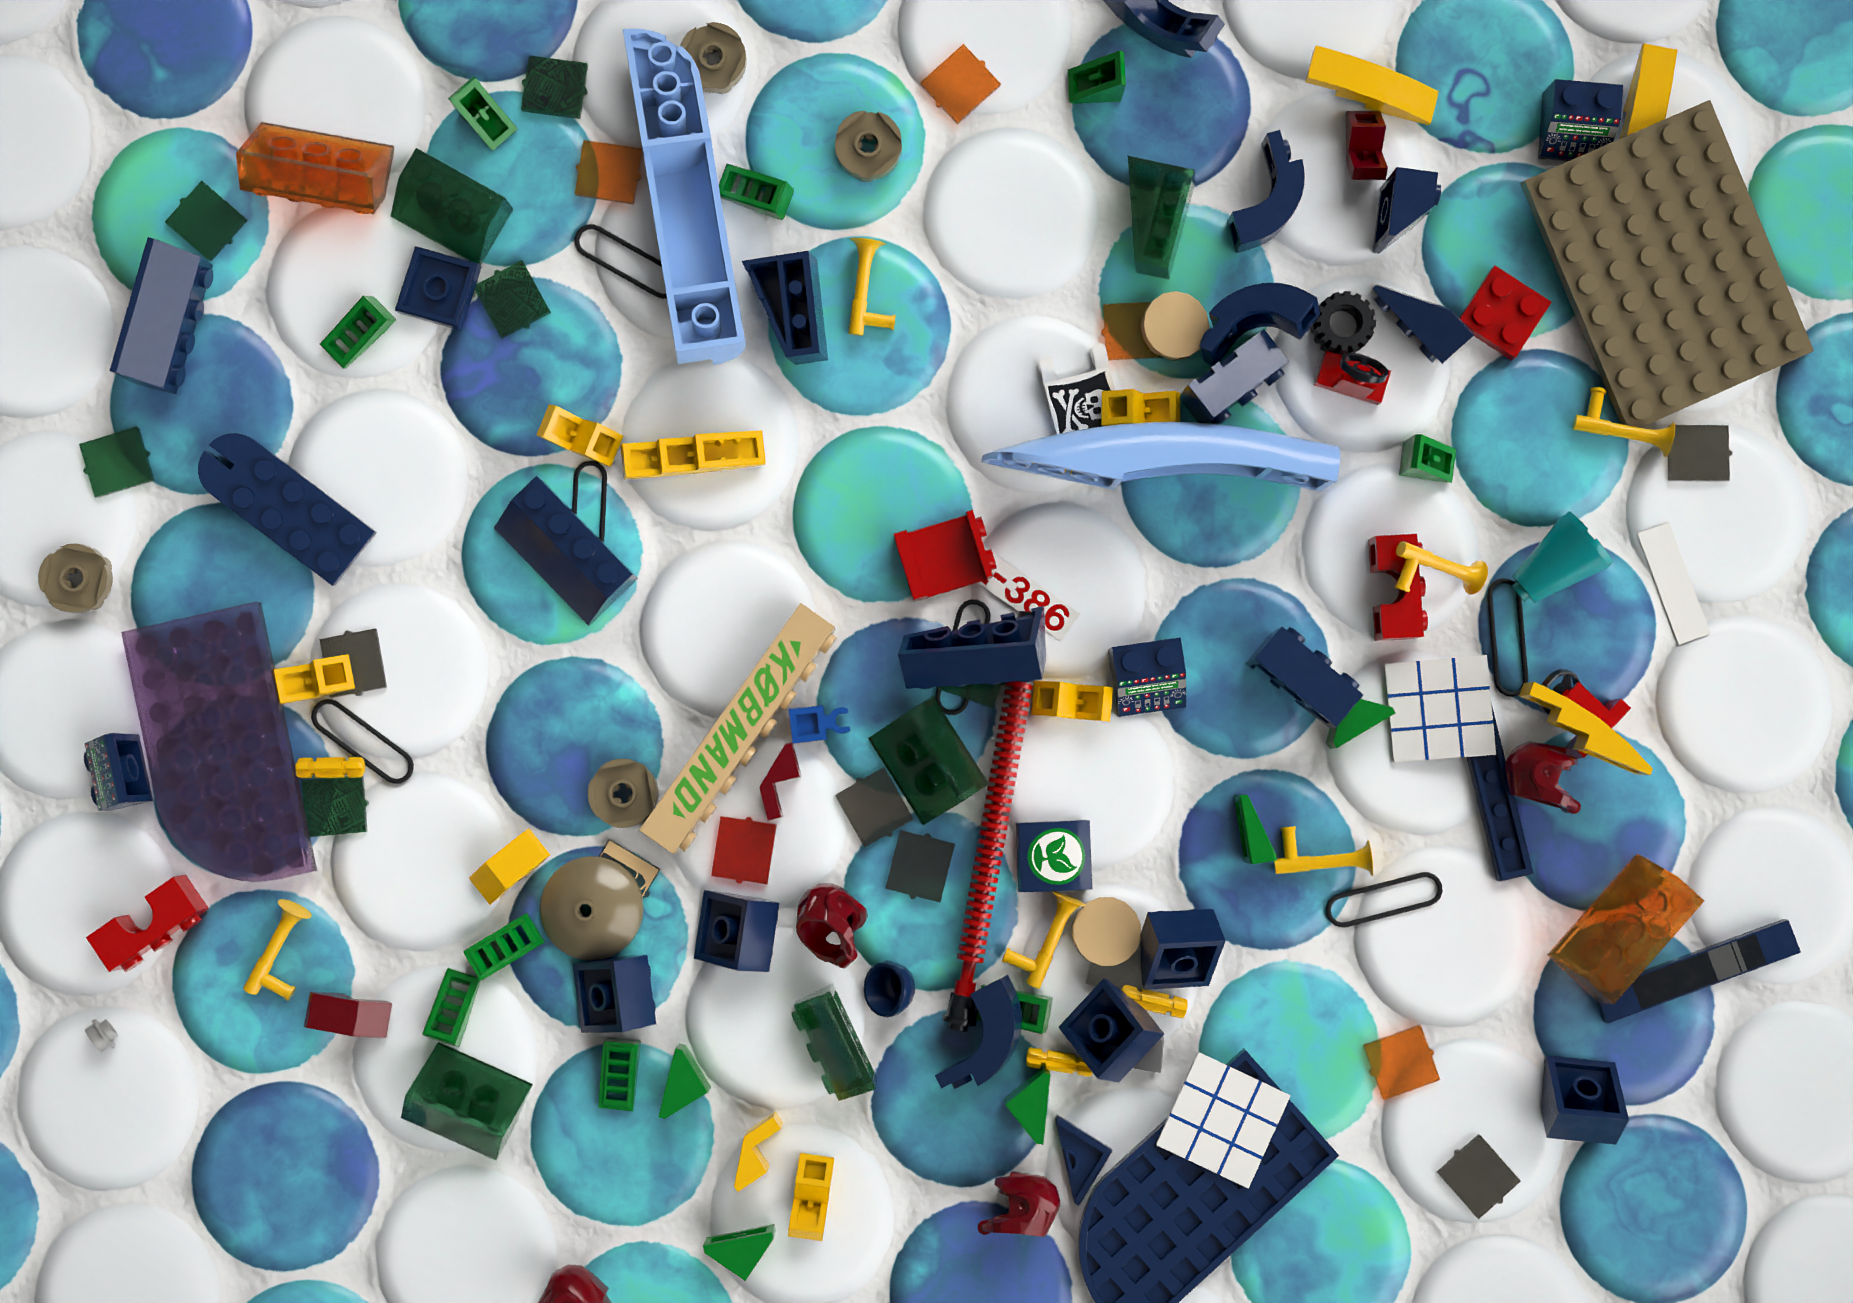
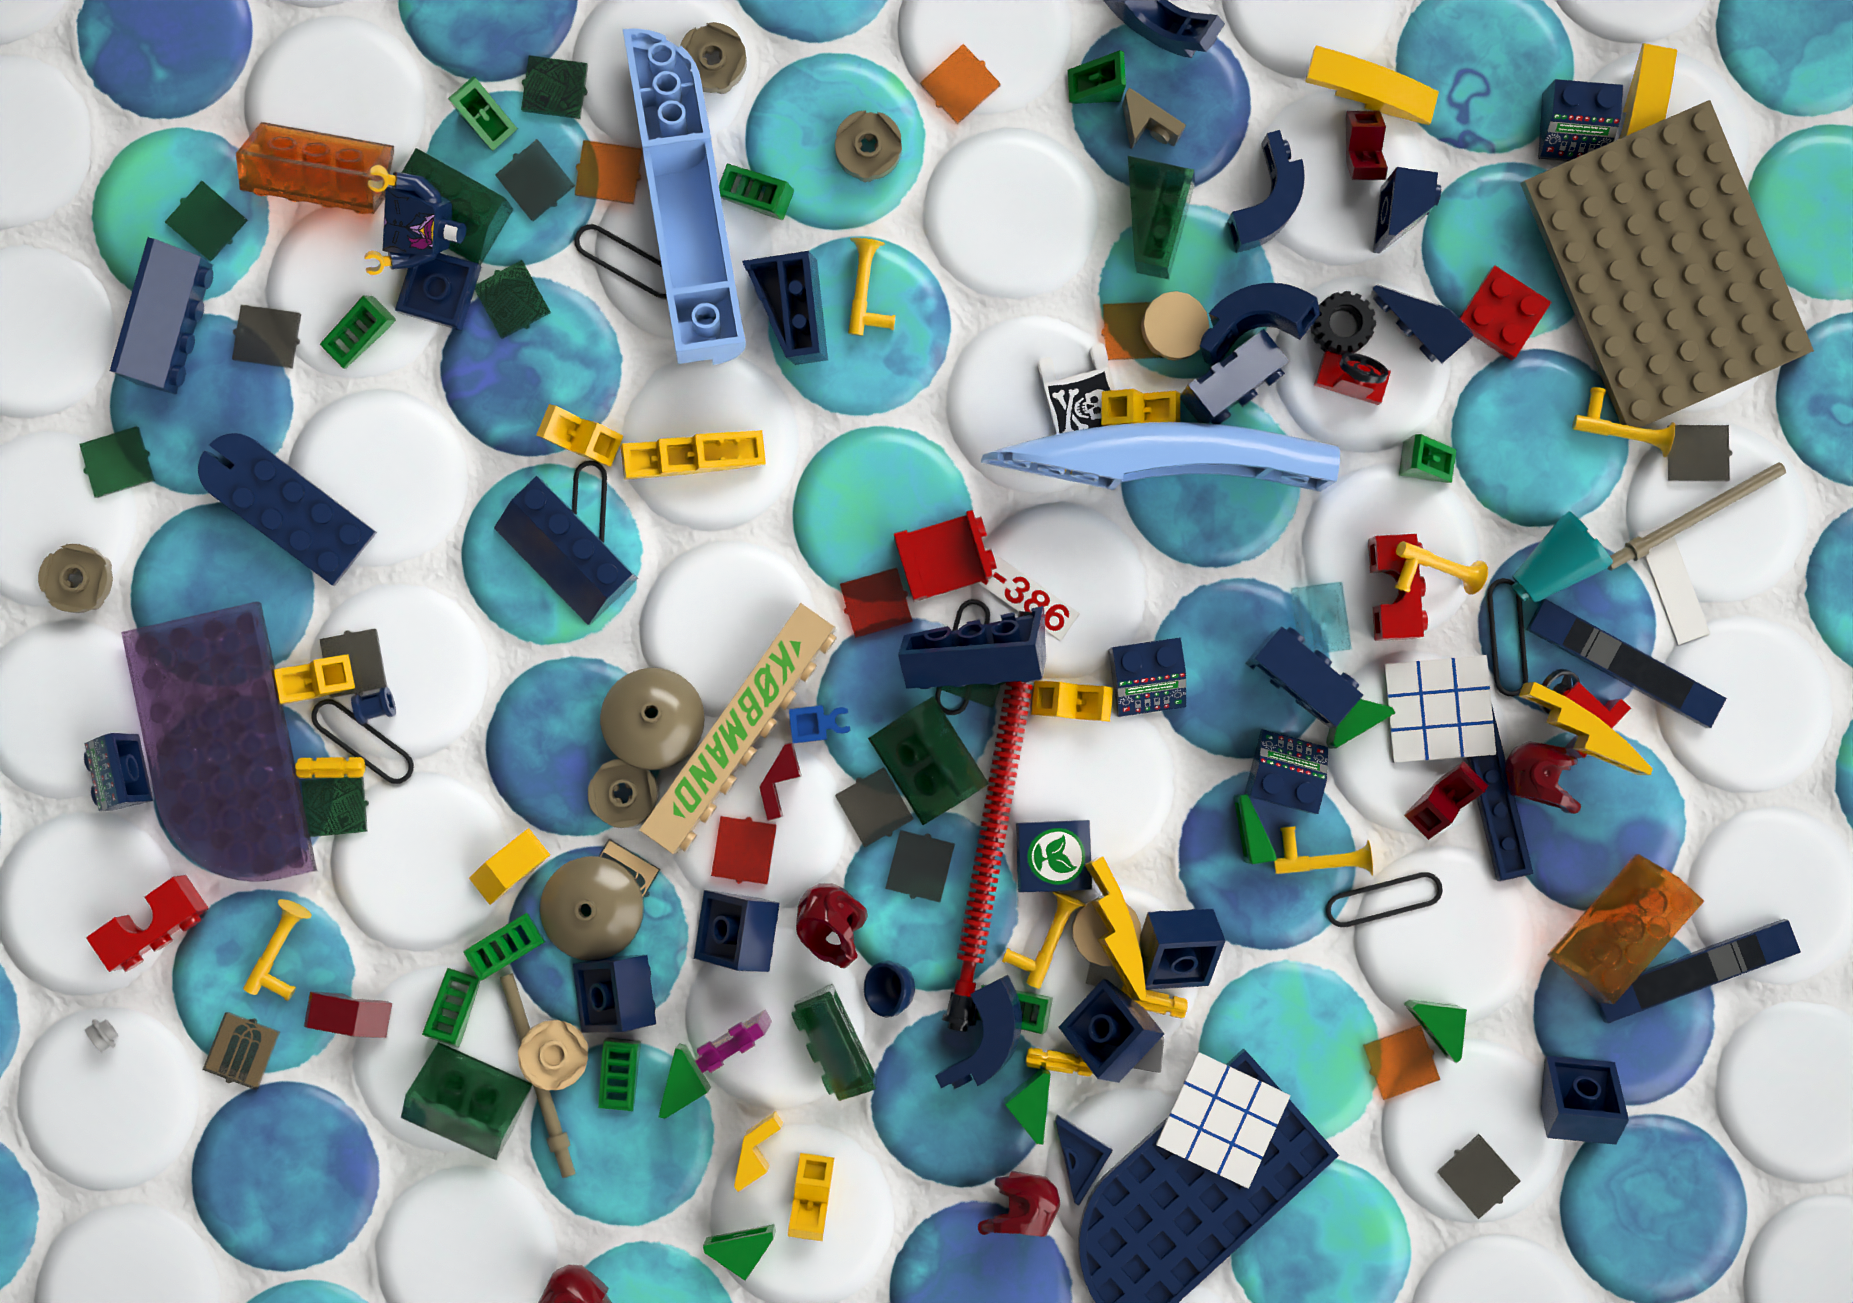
(241, 1050): none -> clear smoke piece
(266, 336): none -> clear smoke piece
(373, 705): none -> dark blue bush
(414, 221): none -> dark blue torso
(535, 180): none -> clear smoke piece
(553, 1055): none -> tan tile
(557, 1140): none -> dark tan bar
(654, 741): none -> dark tan dish
(738, 1038): none -> magenta tile
(876, 602): none -> clear red piece
(1121, 940): none -> yellow slope
(1144, 114): none -> dark tan slope
(1288, 772): none -> dark blue slope
(1322, 617): none -> clear light blue plate
(1443, 1024): none -> green slope
(1445, 799): none -> dark red slope
(1626, 663): none -> tile
(1640, 546): none -> dark tan bar

